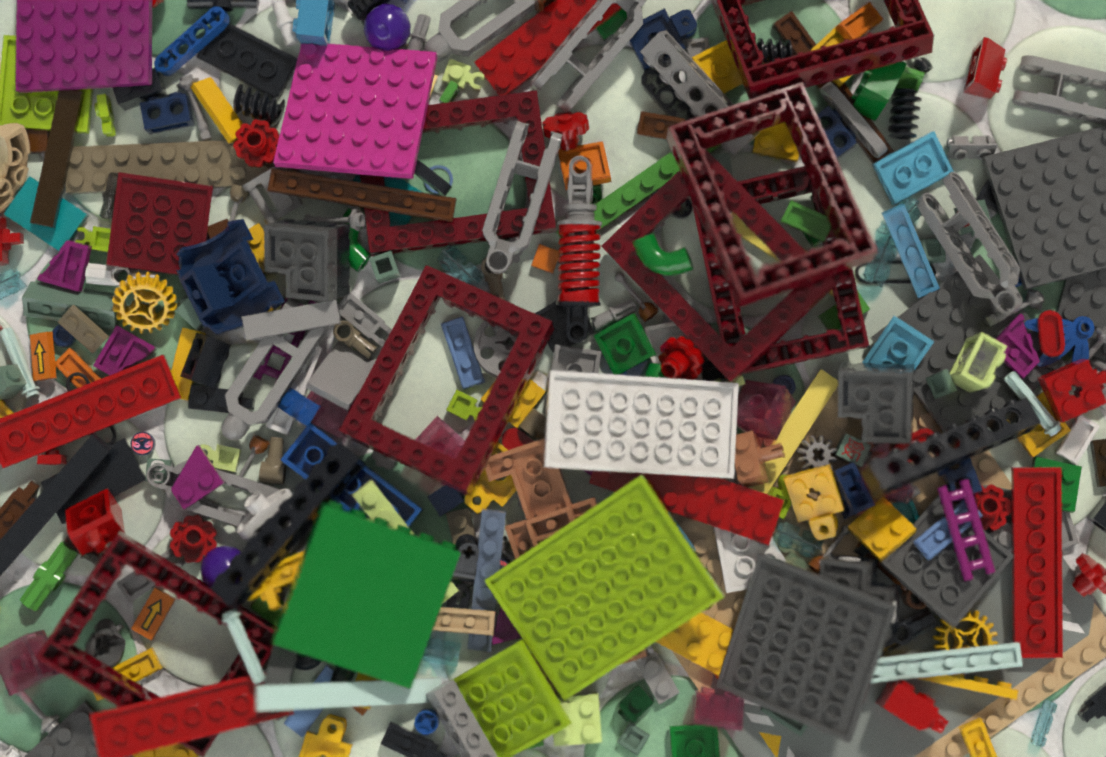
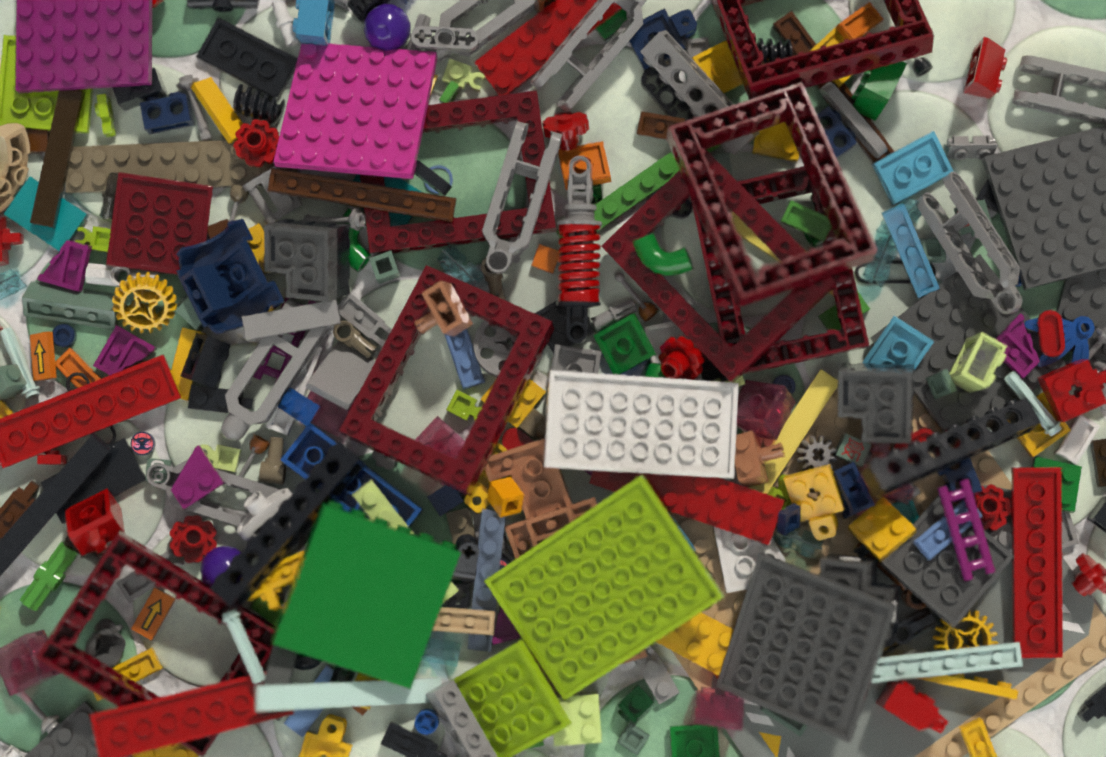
(83, 329): dark tan plate -> none
(194, 44): blue beam -> none
(427, 44): none -> light grey beam
(445, 310): none -> nougat brick
(505, 497): none -> light orange brick
(789, 519): none -> dark blue plate
(814, 563): hinge -> none
(903, 114): black piece -> none
(910, 79): bright green tile -> none
(1033, 299): light grey piece -> none
(1044, 723): clear light blue axle -> none

